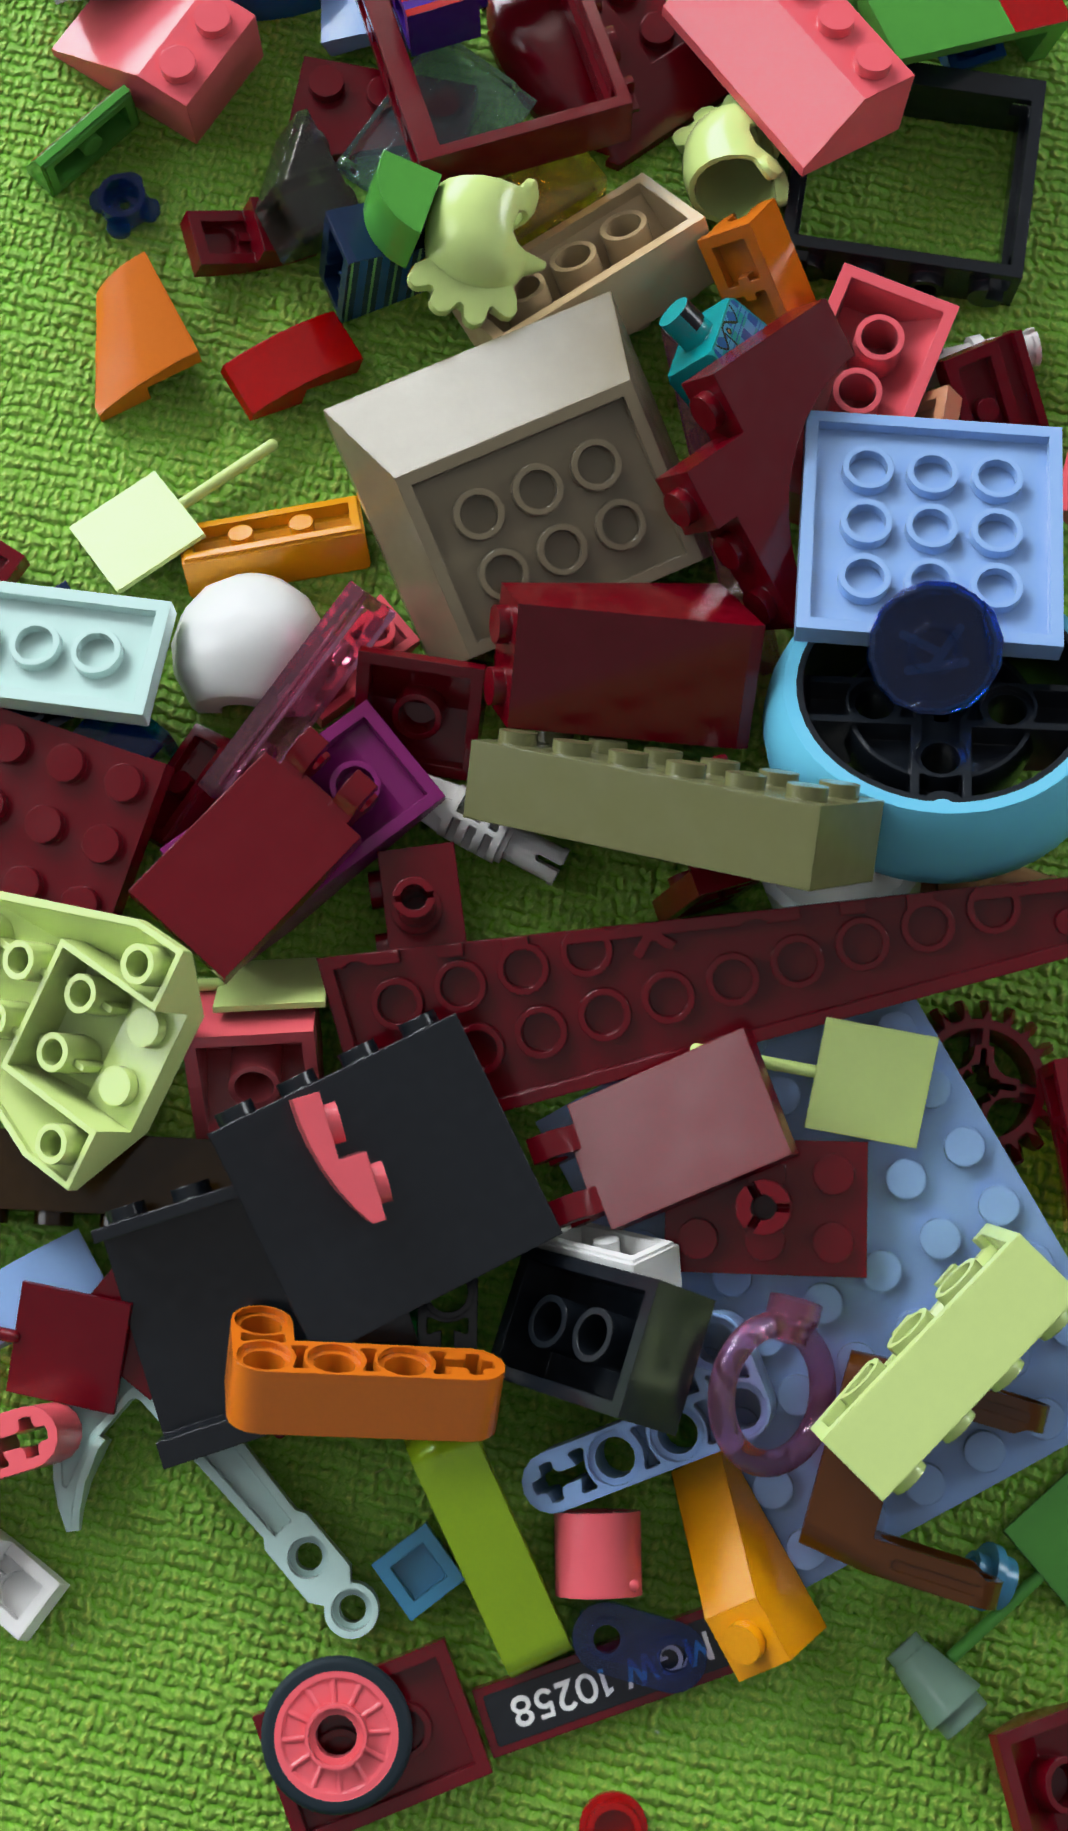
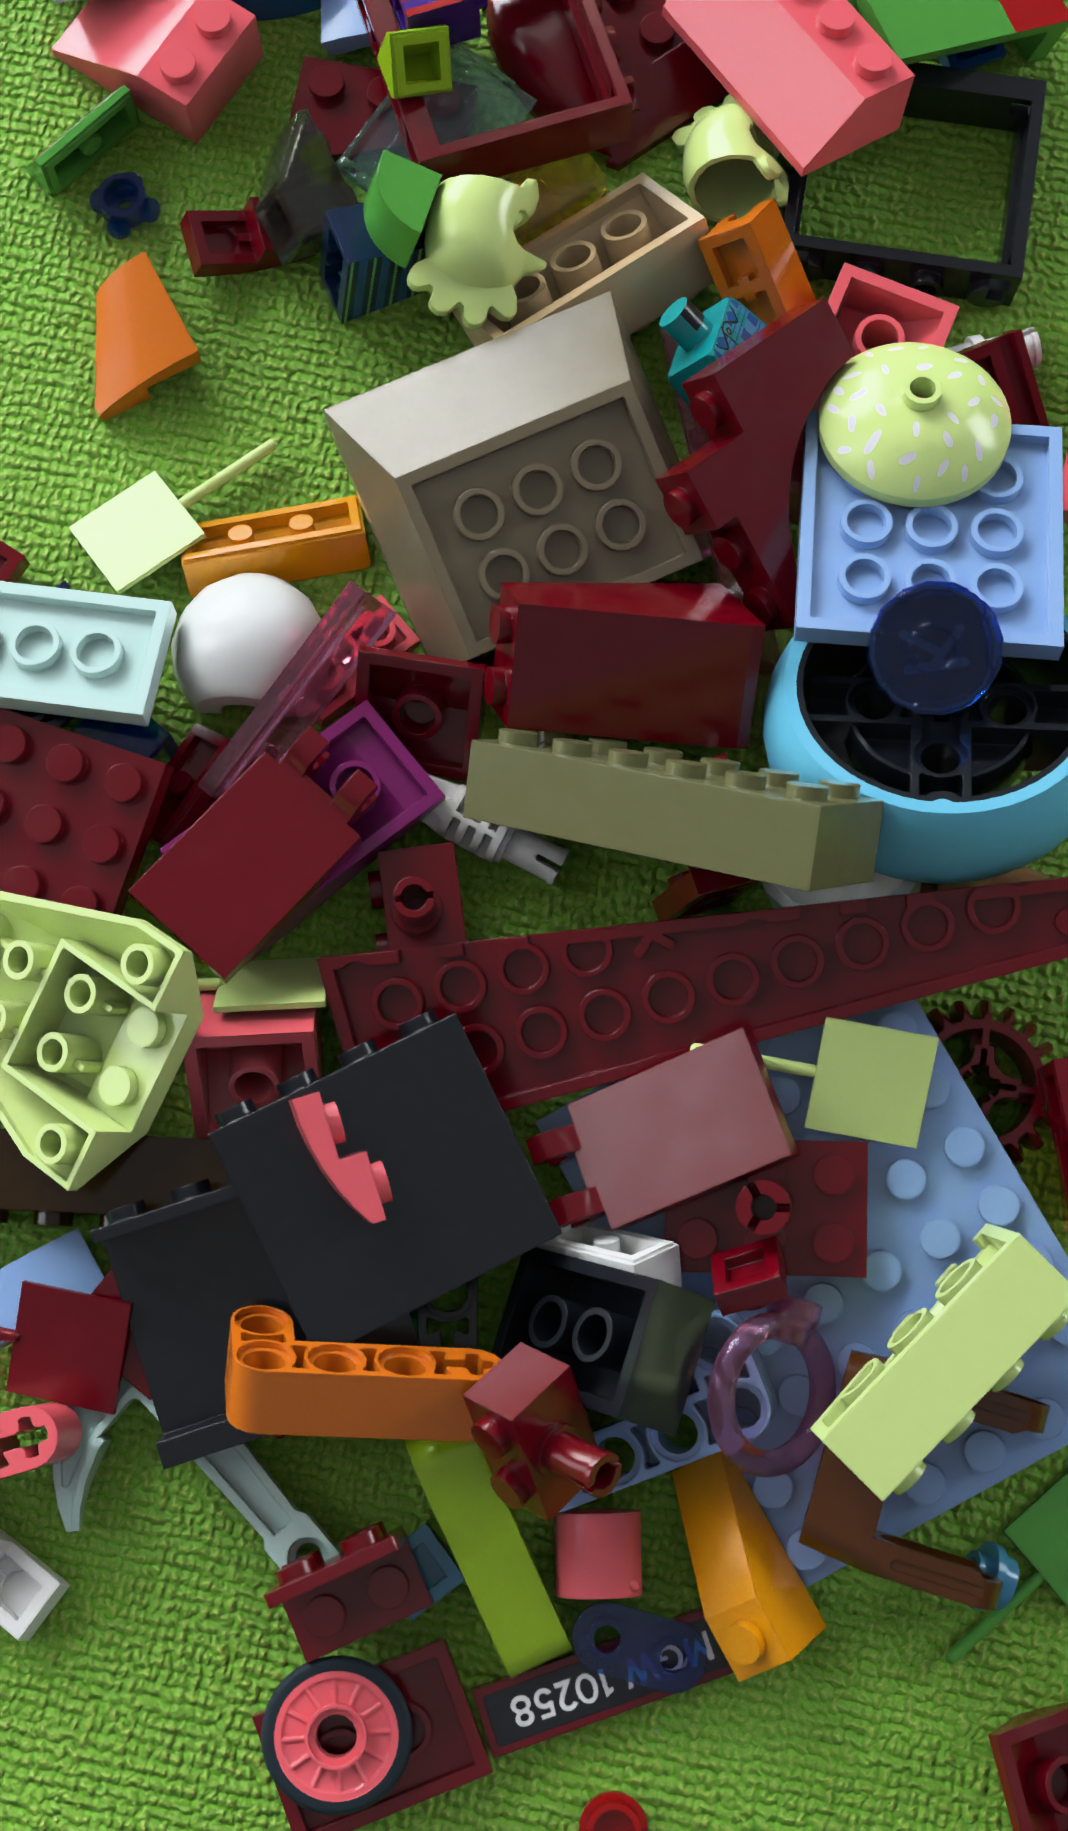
(289, 363): red slope -> none
(352, 1592): none -> dark red bracket
(416, 61): none -> lime slope
(537, 1434): none -> dark red brick
(749, 1276): none -> dark red plate
(912, 446): none -> yellowish green dish
(936, 1686): sand green cone -> none

